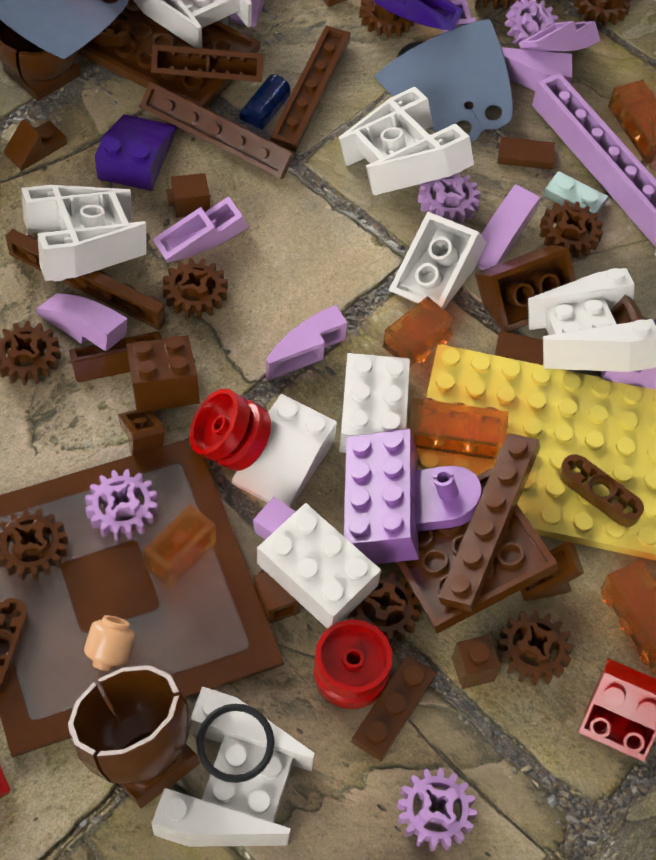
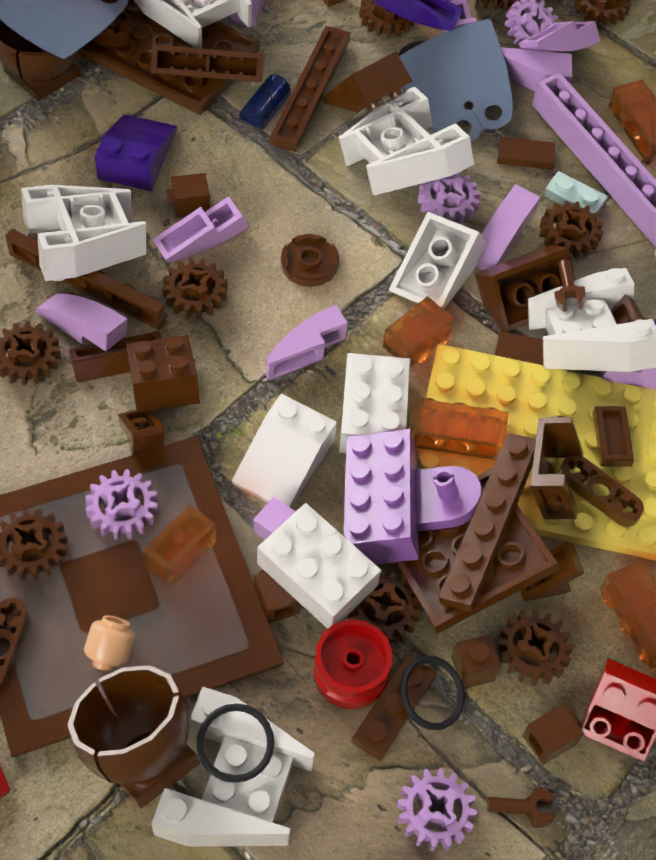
(32, 144): reddish brown slope -> none
(217, 130): reddish brown plate -> none
(230, 430): red wheel -> none
(309, 260): none -> reddish brown tile
(371, 85): none -> reddish brown slope
(405, 701): none -> black tyre
(525, 806): none -> reddish brown bar
(552, 492): none -> reddish brown panel
(553, 733): none -> reddish brown brick
(568, 288): none -> reddish brown bar
(613, 436): none -> reddish brown tile

